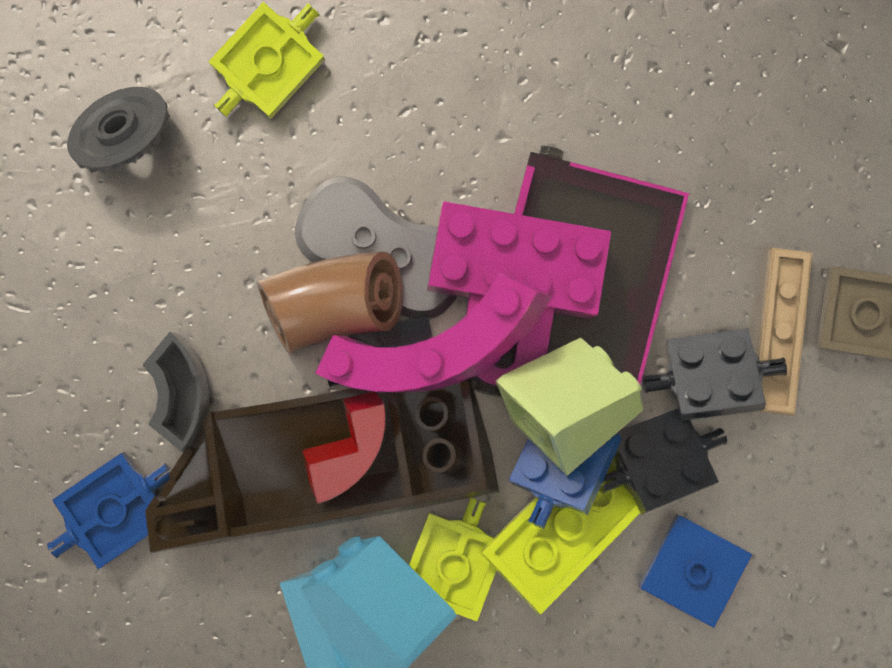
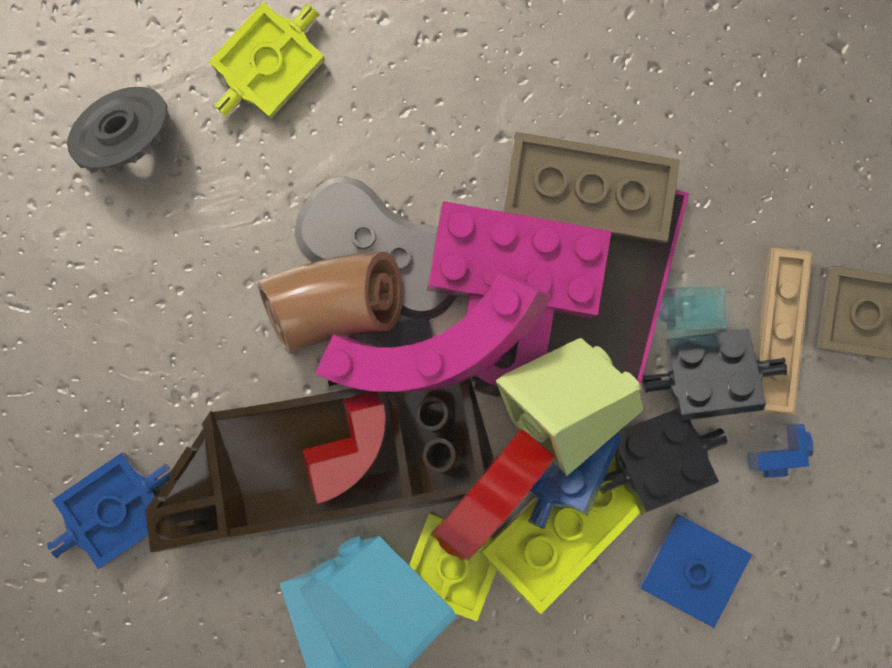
(180, 389): dark grey brick -> none
(493, 496): none -> red arch
(591, 186): none -> dark tan plate
(694, 308): none -> clear light blue brick
(776, 462): none -> blue bracket

